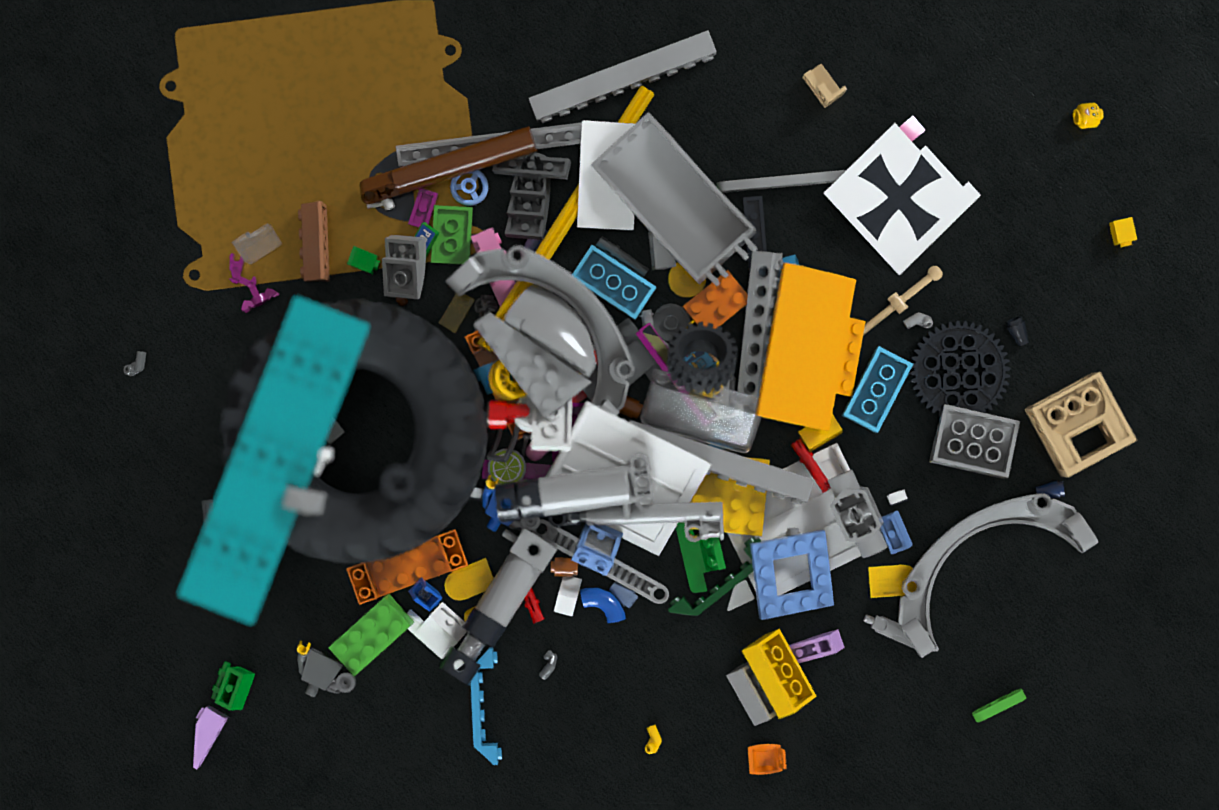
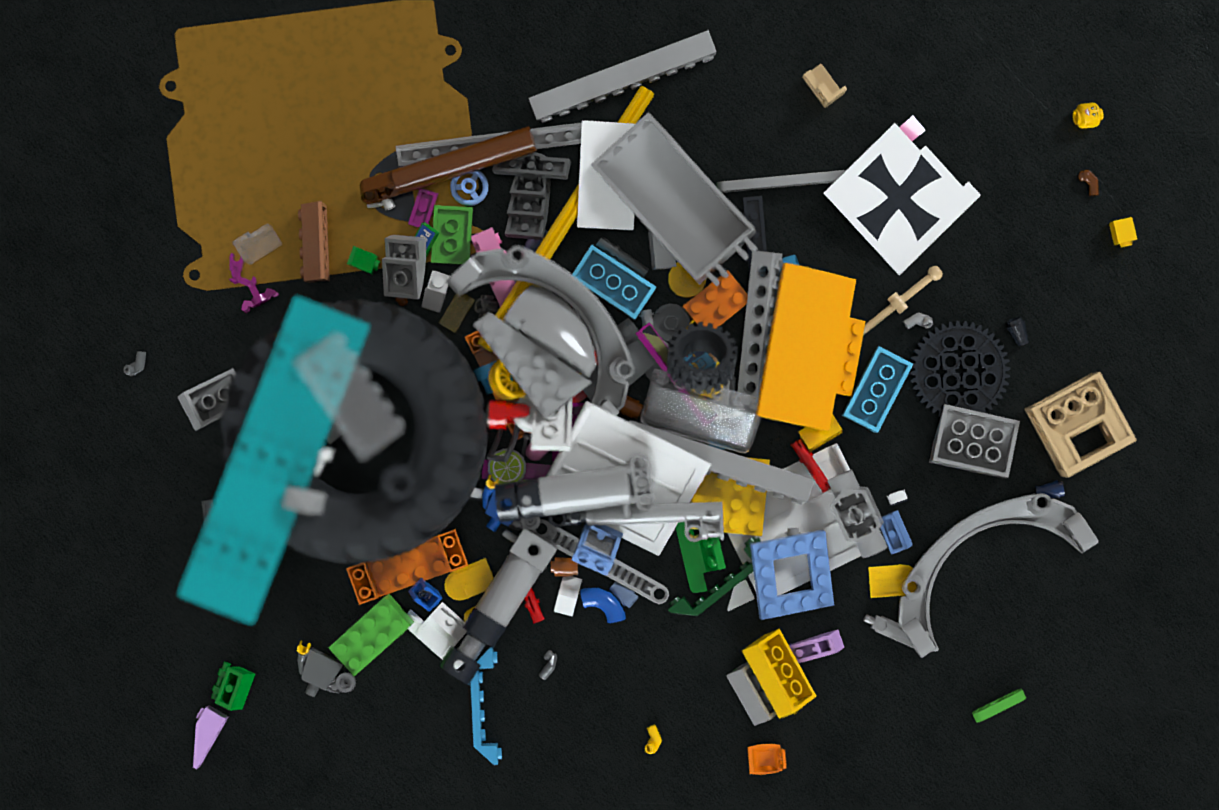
(208, 400): none -> light grey slope
(349, 395): none -> clear windscreen
(435, 291): none -> white slope
(1092, 180): none -> reddish brown arm

